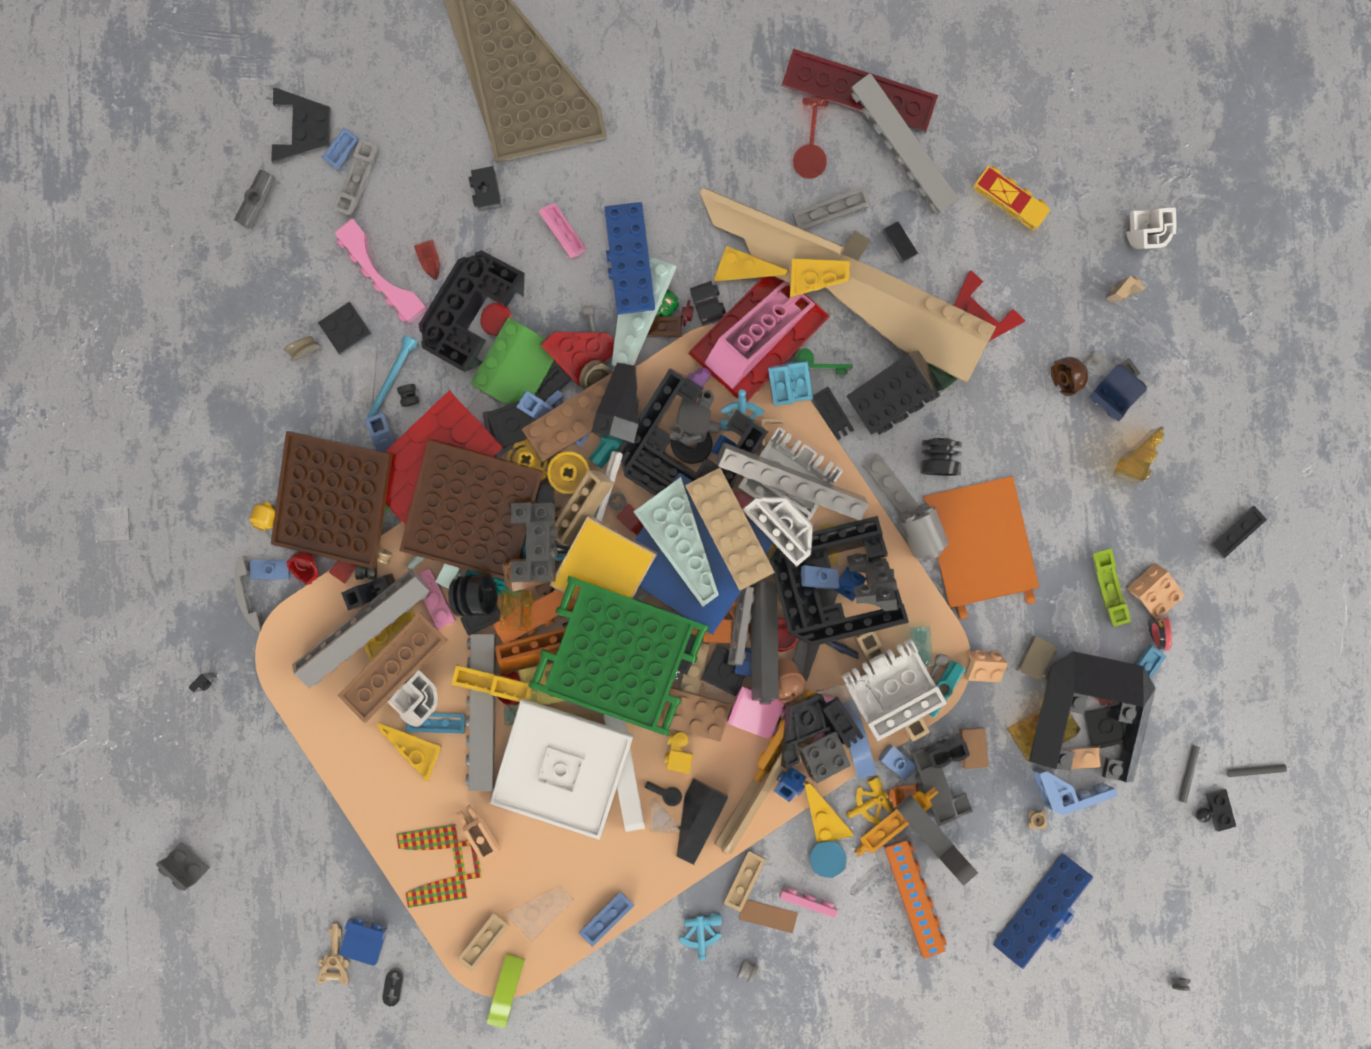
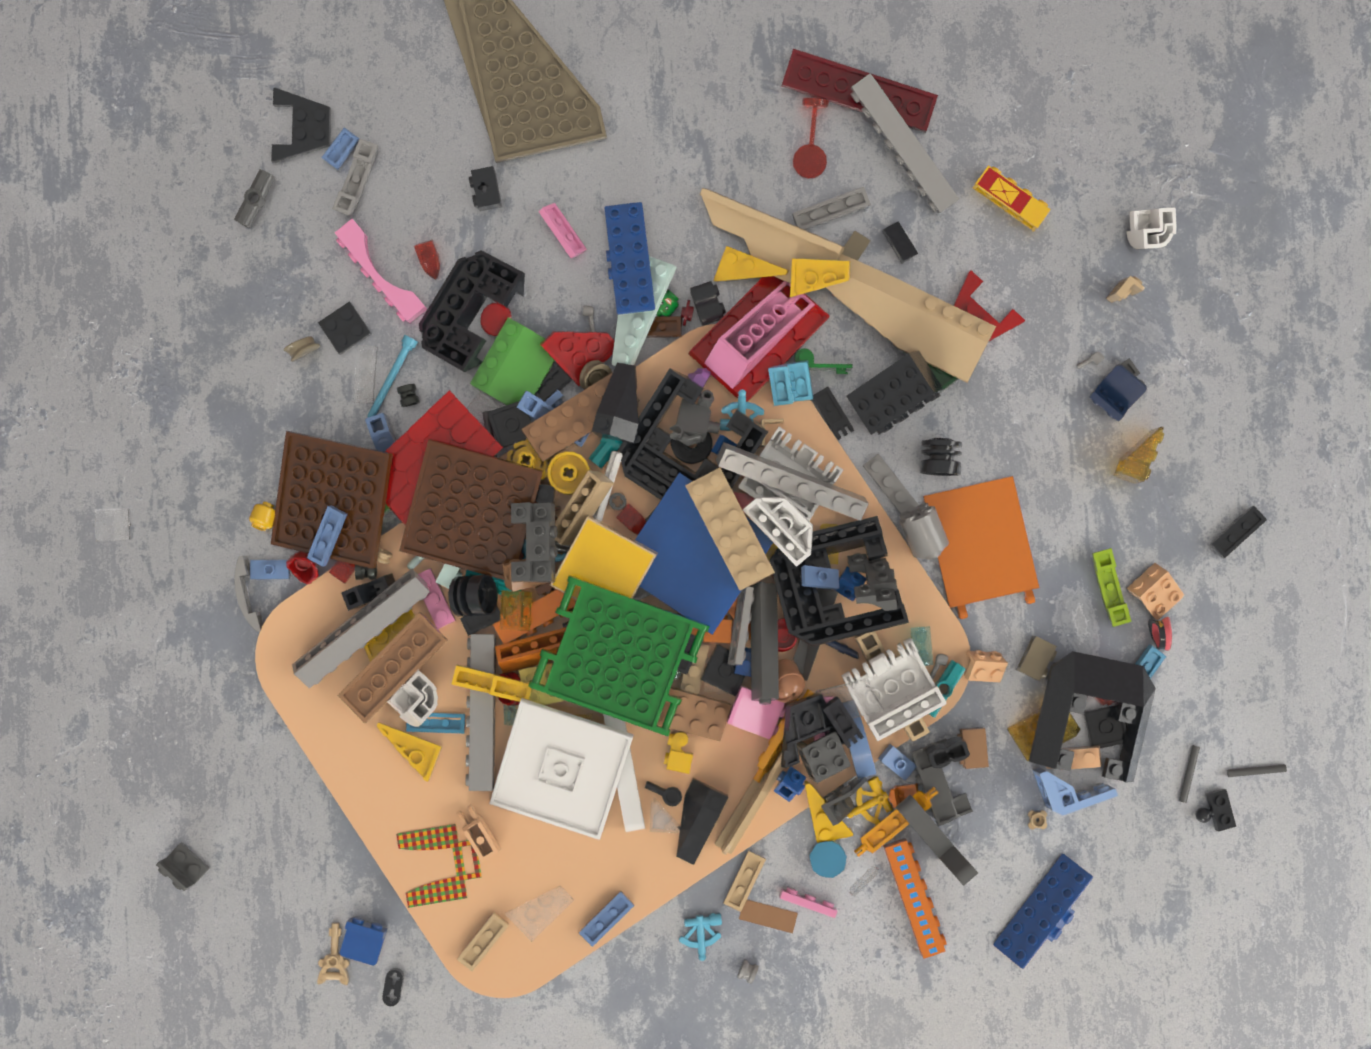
(202, 683): black plate -> none
(327, 535): none -> medium blue plate
(505, 991): lime slope -> none
(674, 530): light aqua wing -> none
(839, 803): none -> dark grey bracket
(1070, 375): reddish brown cylinder -> none
(1181, 984): dark grey bush -> none

